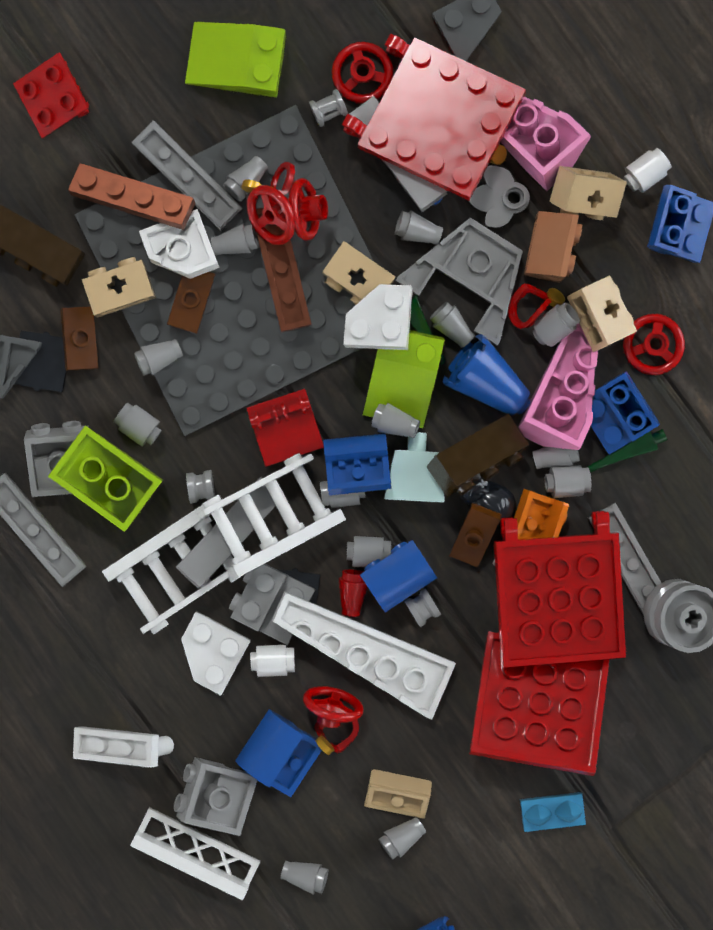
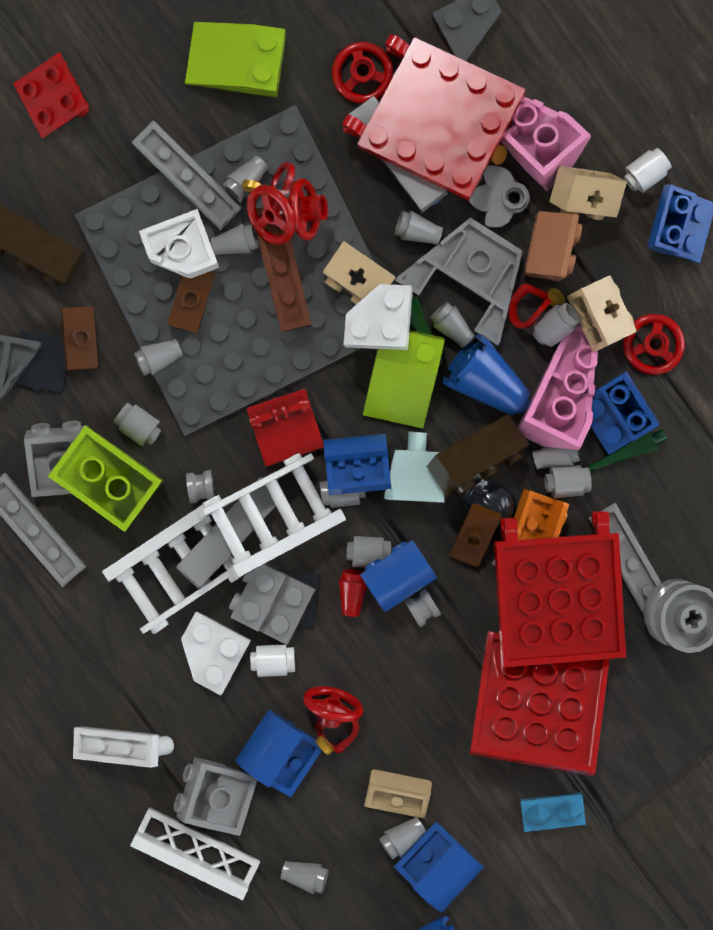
(106, 301): tan brick -> none
(132, 196): copper plate -> none
(328, 108): light grey bush -> none
(384, 660): white wing -> none
(394, 421): light grey cone -> none
(438, 867): none -> blue brick

